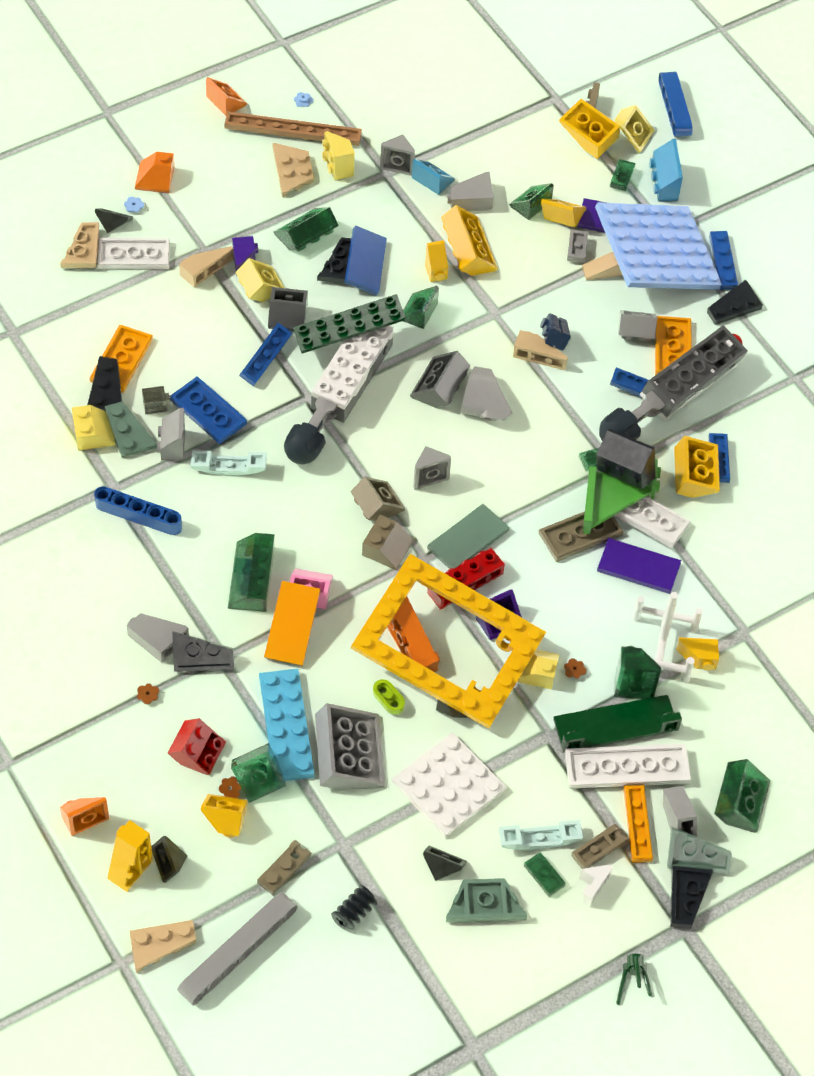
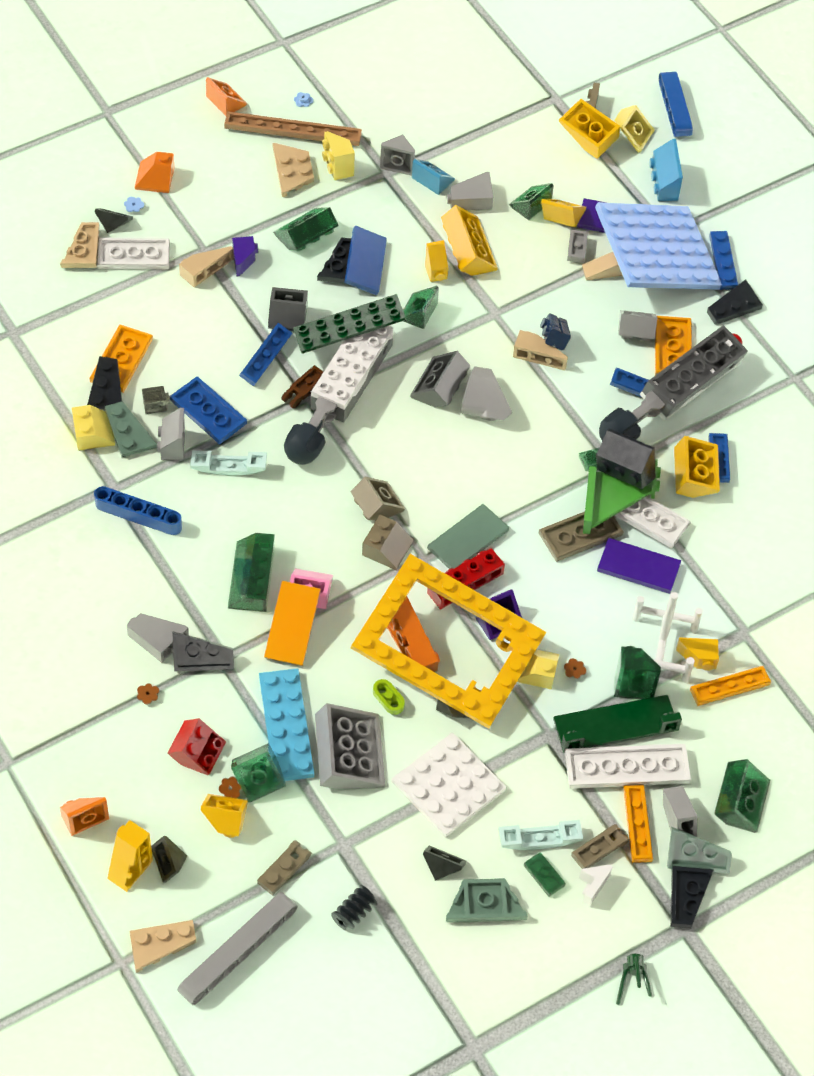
(258, 279): light yellow slope -> none
(302, 386): none -> reddish brown hinge
(431, 468): light grey slope -> none
(622, 175): clear green plate -> none
(730, 685): none -> light orange tile

